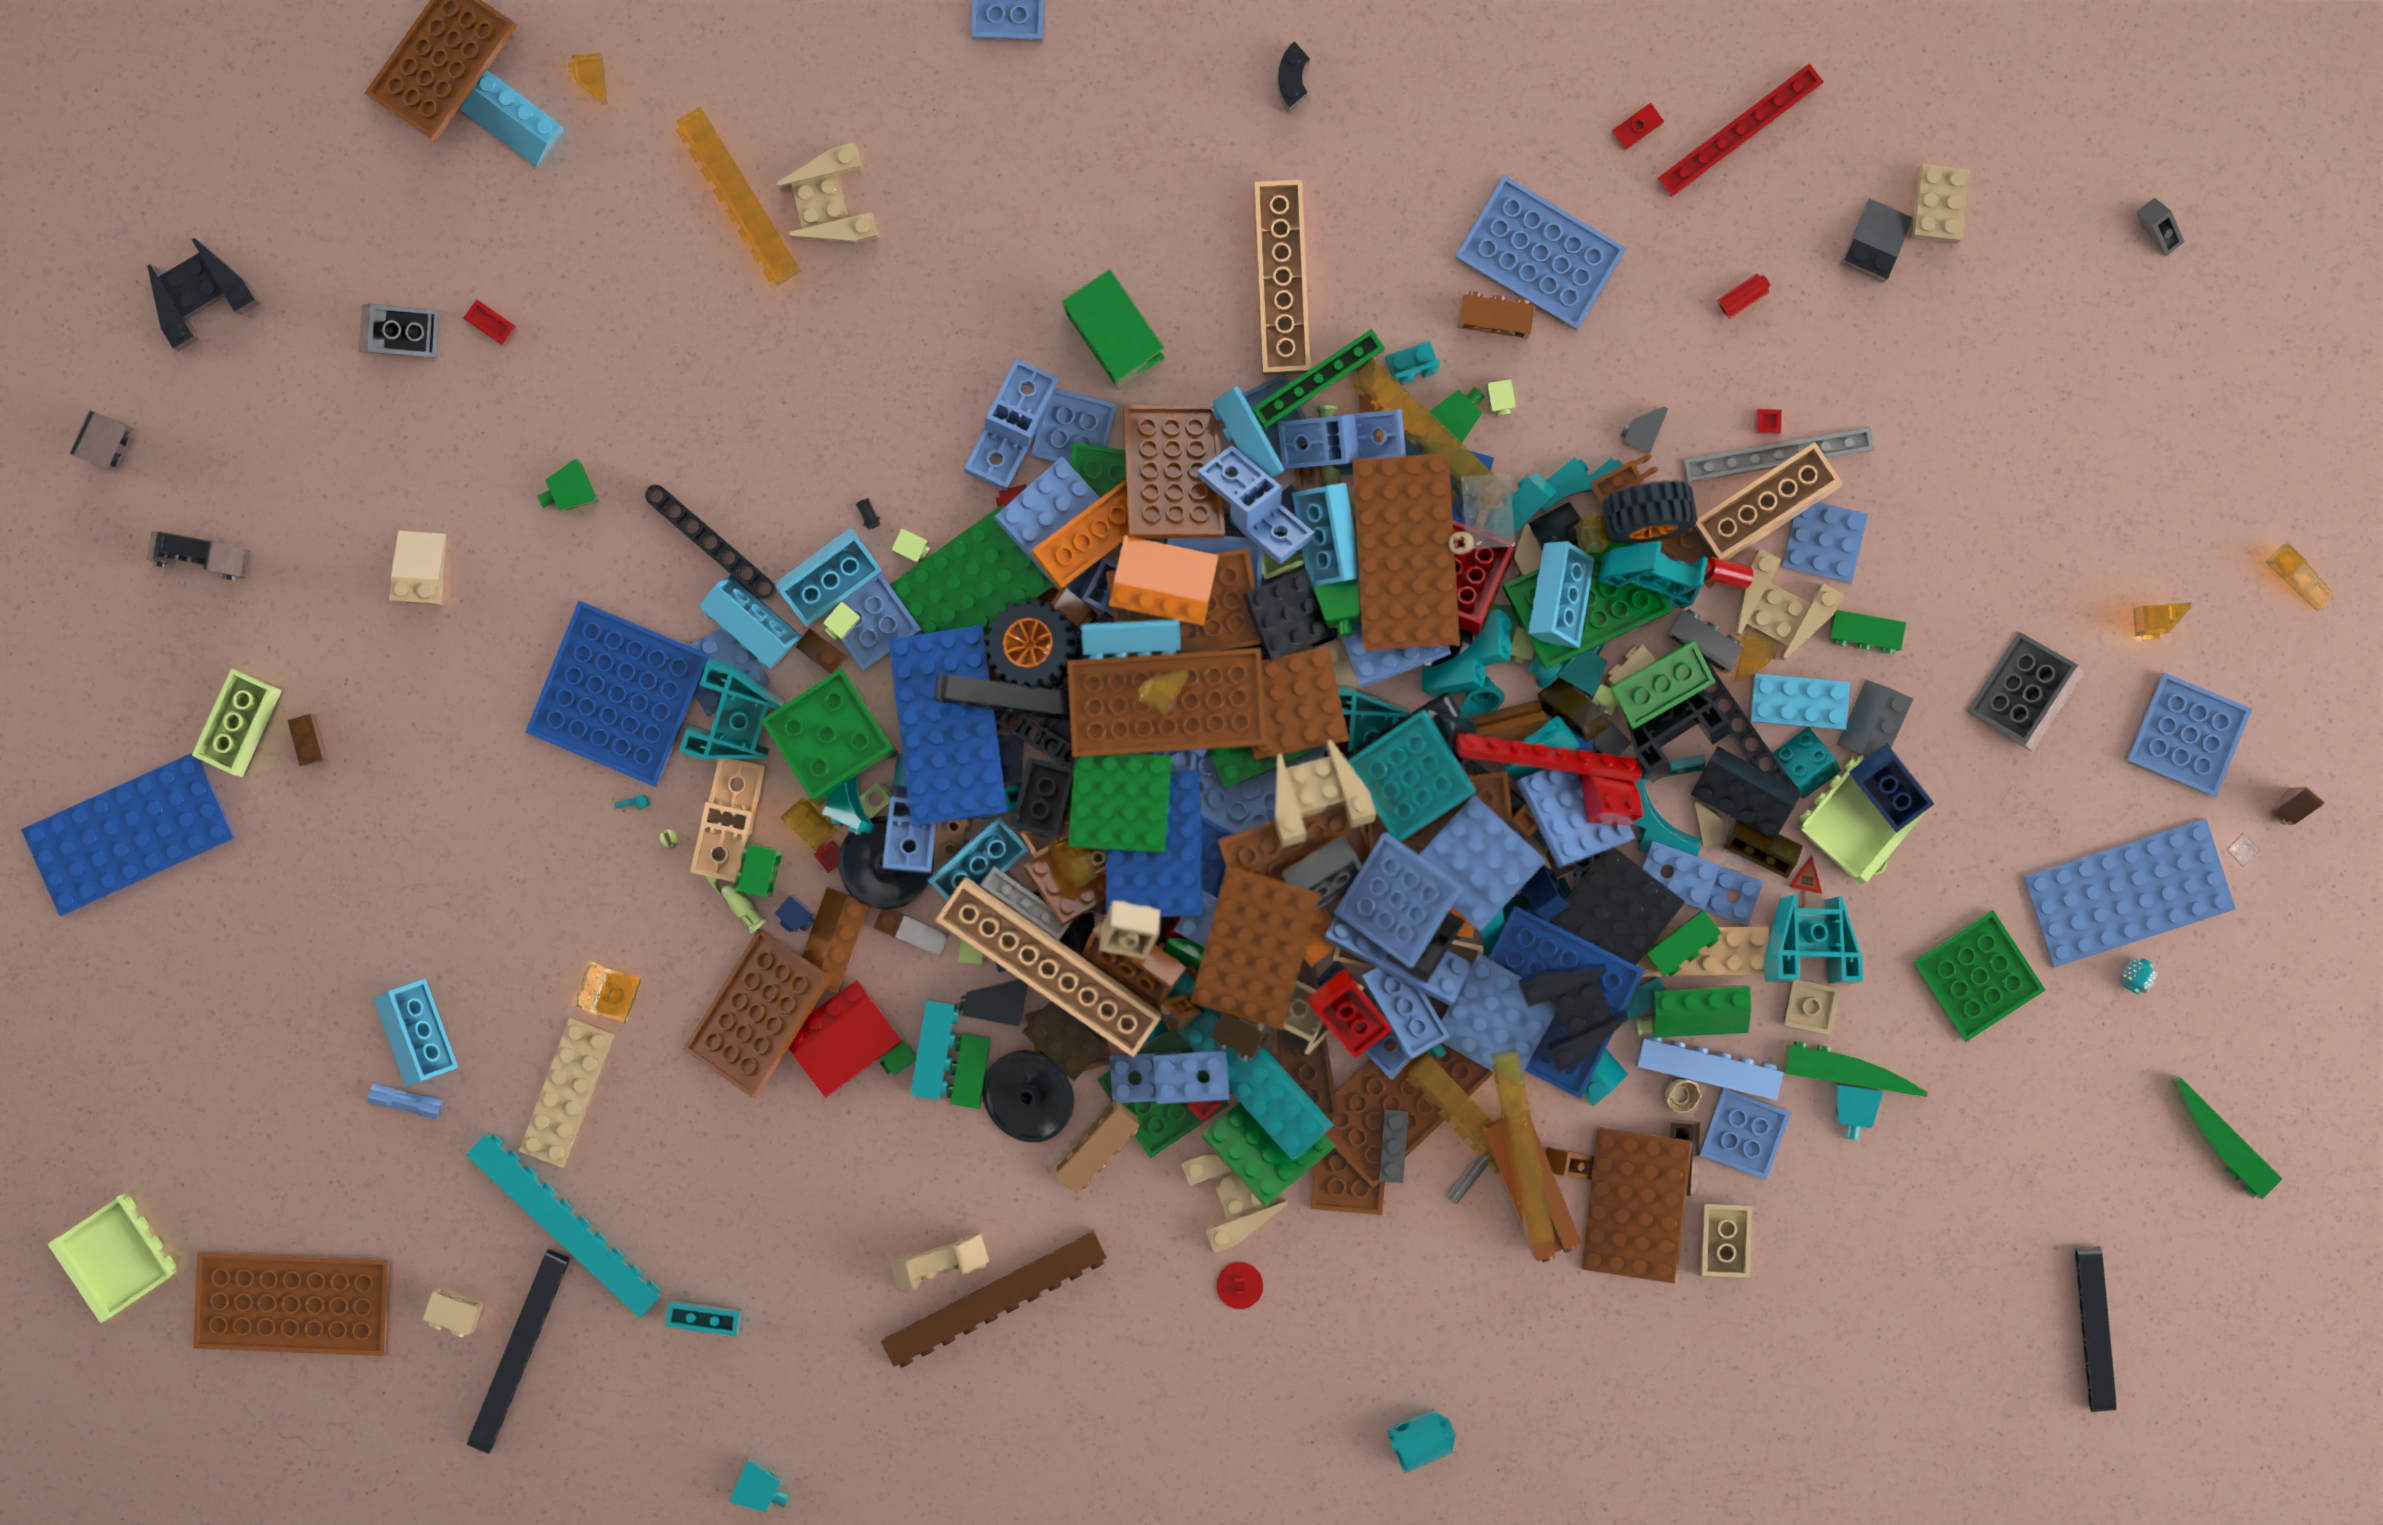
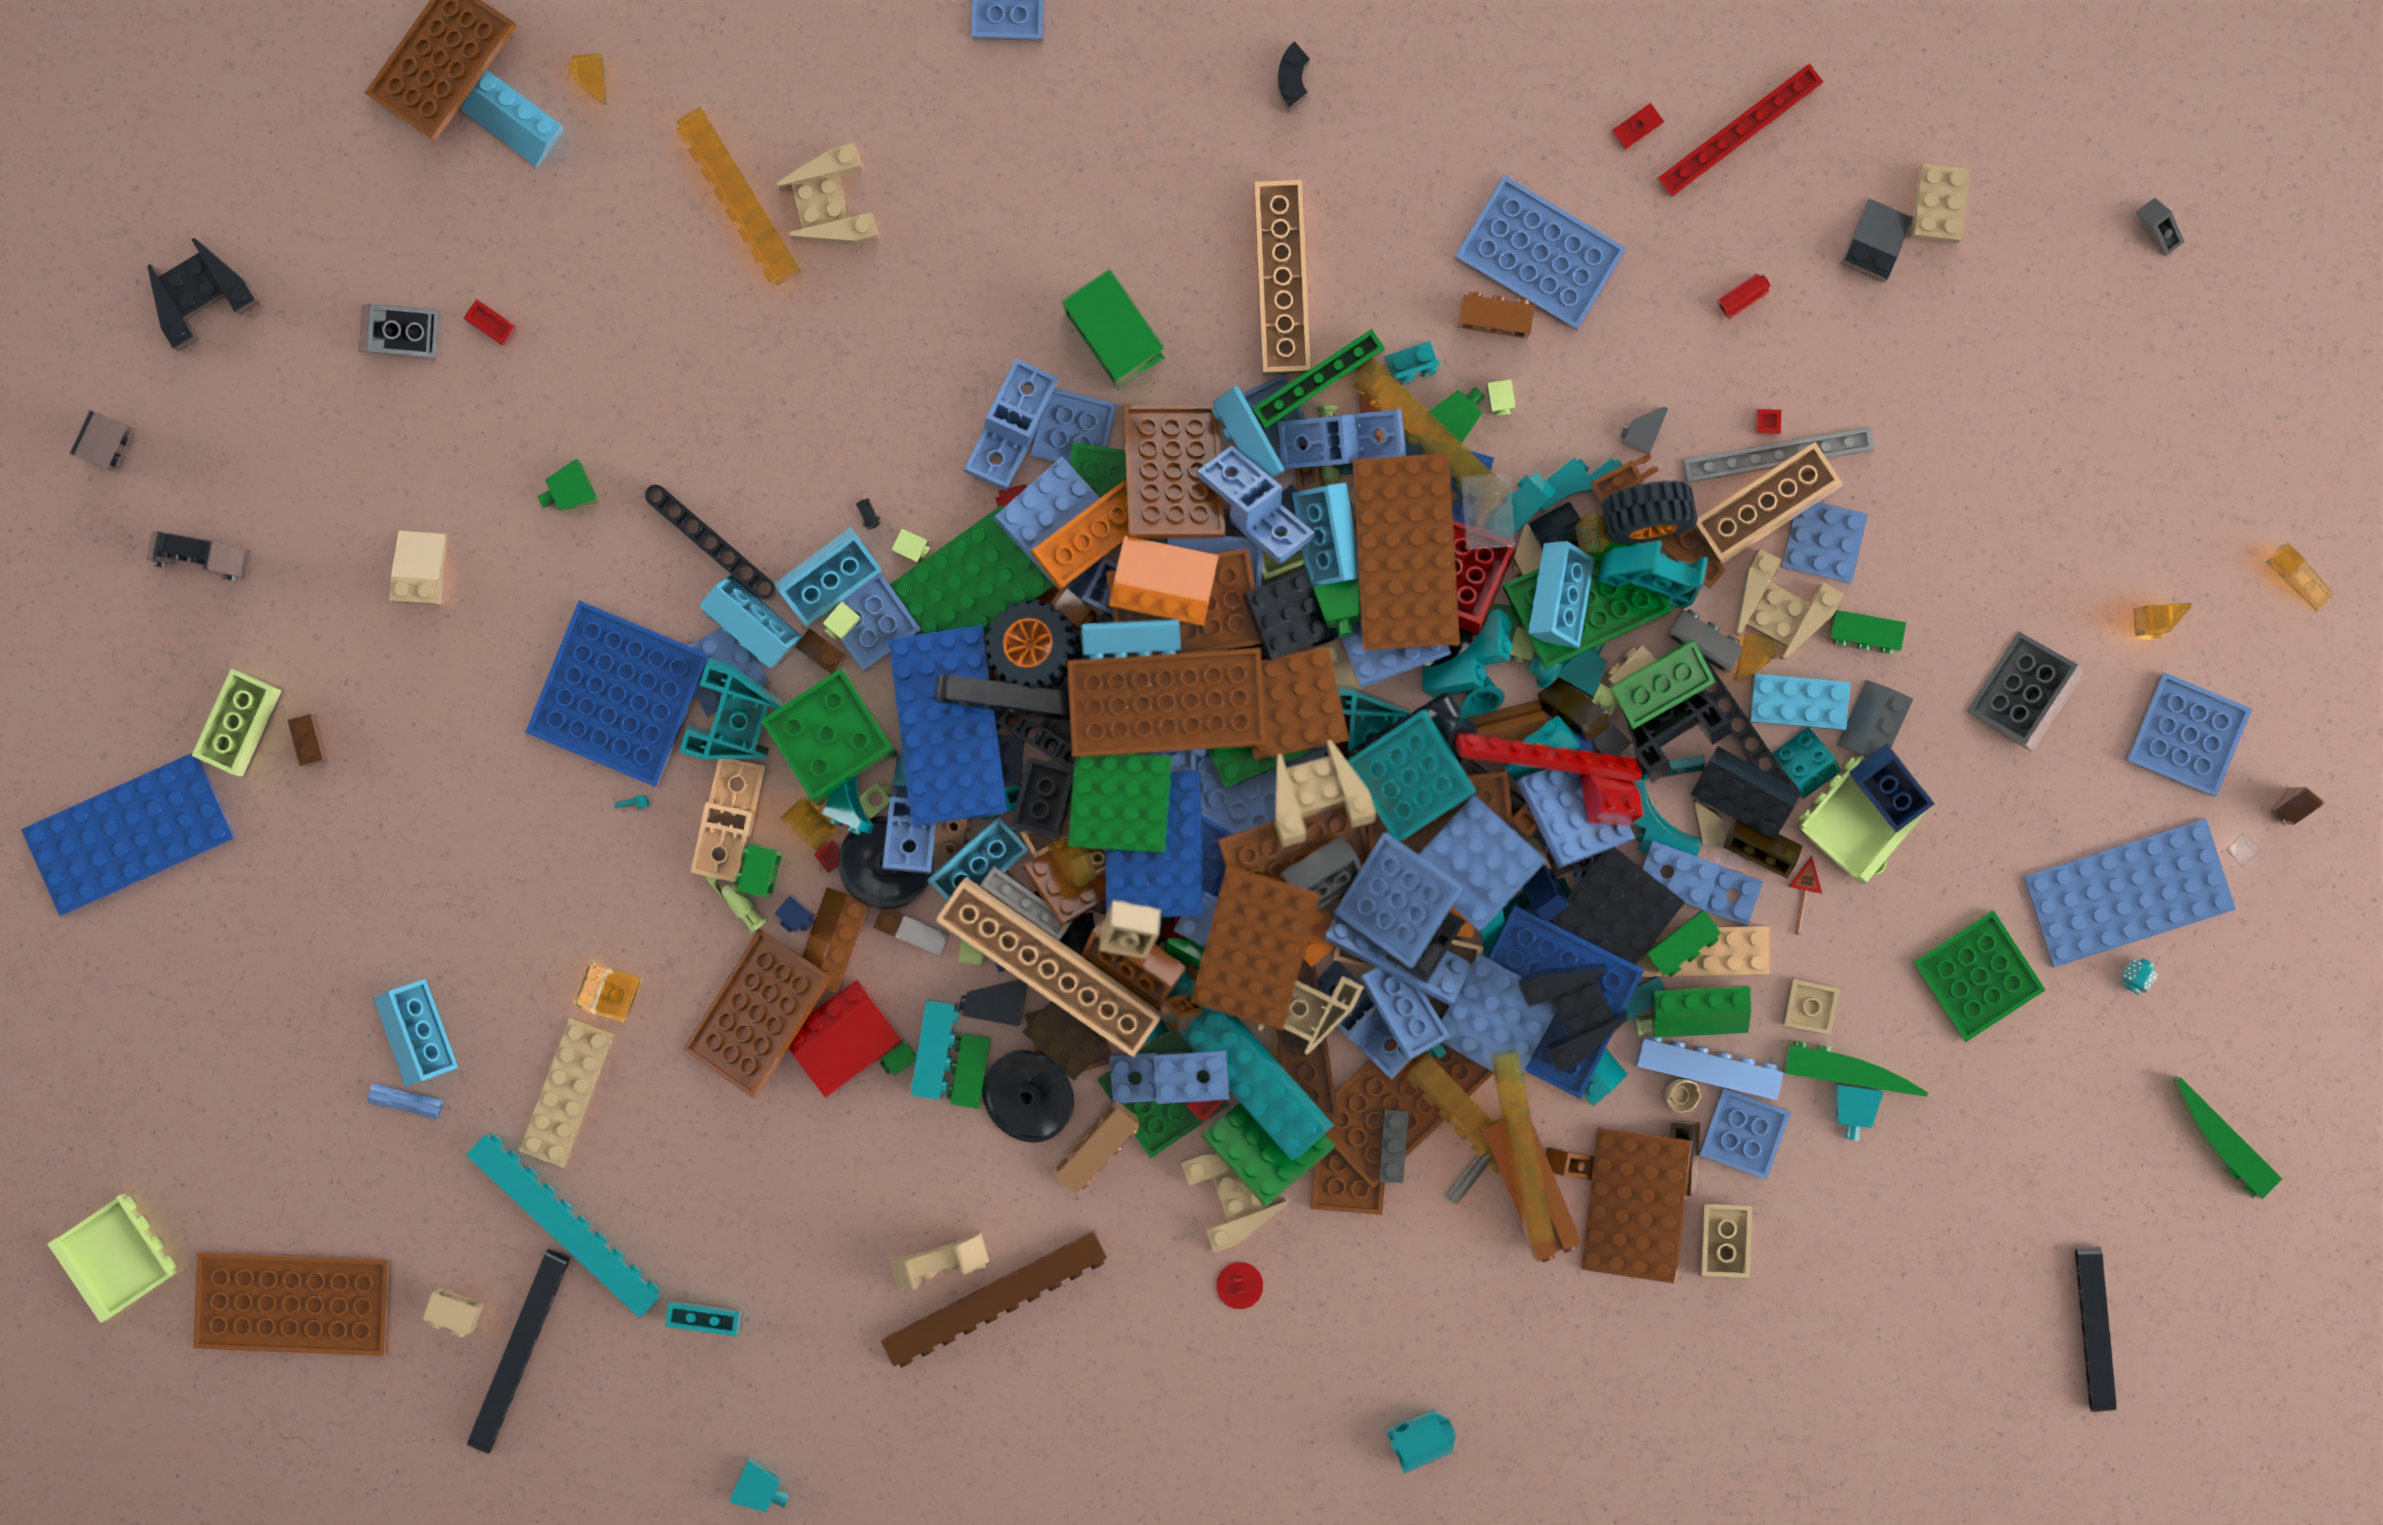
(673, 836): yellowish green hinge -> none
(1162, 690): clear yellow slope -> none
(1238, 1036): dark brown brick -> none
(1349, 1013): red slope -> none
(1454, 545): tan bush -> none
(1728, 573): red brick -> none
(1813, 935): teal wedge -> none

